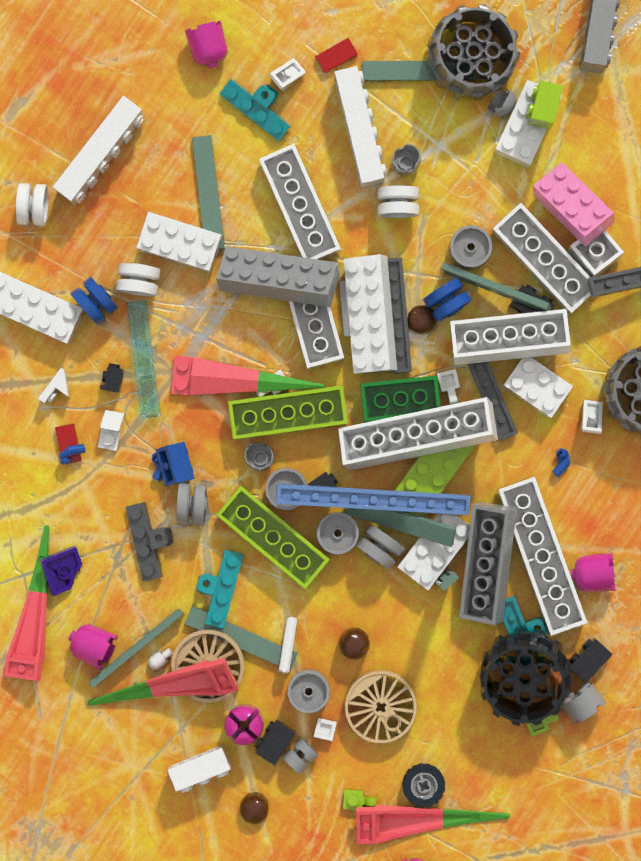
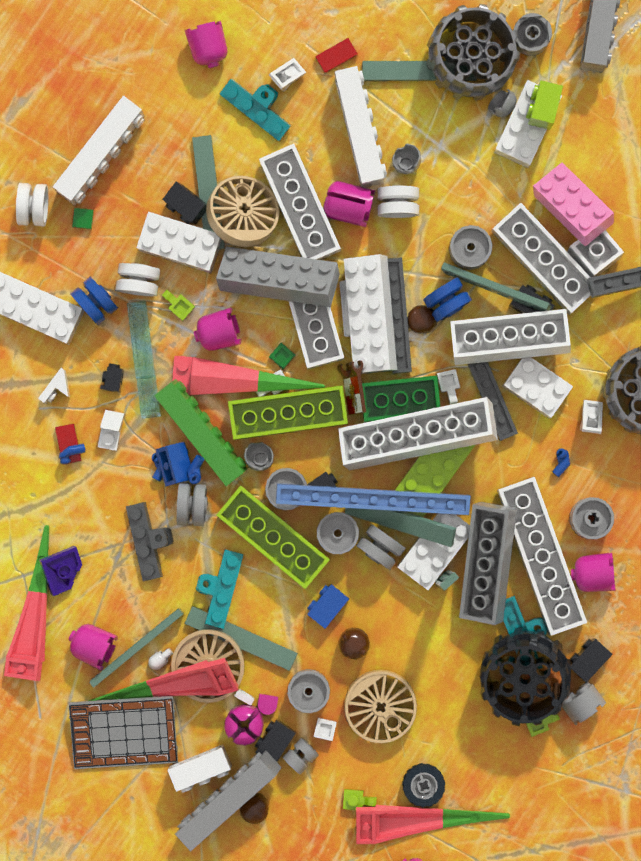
(83, 218): none -> green tile
(123, 732): none -> piece
(180, 306): none -> lime plate
(185, 202): none -> black brick
(194, 470): none -> blue arm
(201, 432): none -> bright green brick
(218, 330): none -> dark pink cylinder
(228, 800): none -> light grey brick
(245, 697): none -> white tile
(249, 215): none -> tan piece
(267, 704): none -> dark pink tile
(282, 356): none -> green tile
(287, 647): white axle -> none
(327, 606): none -> blue brick
(348, 203): none -> dark pink cylinder
(353, 387): none -> flag
(540, 28): none -> light grey brick
(602, 515): none -> light grey wheel

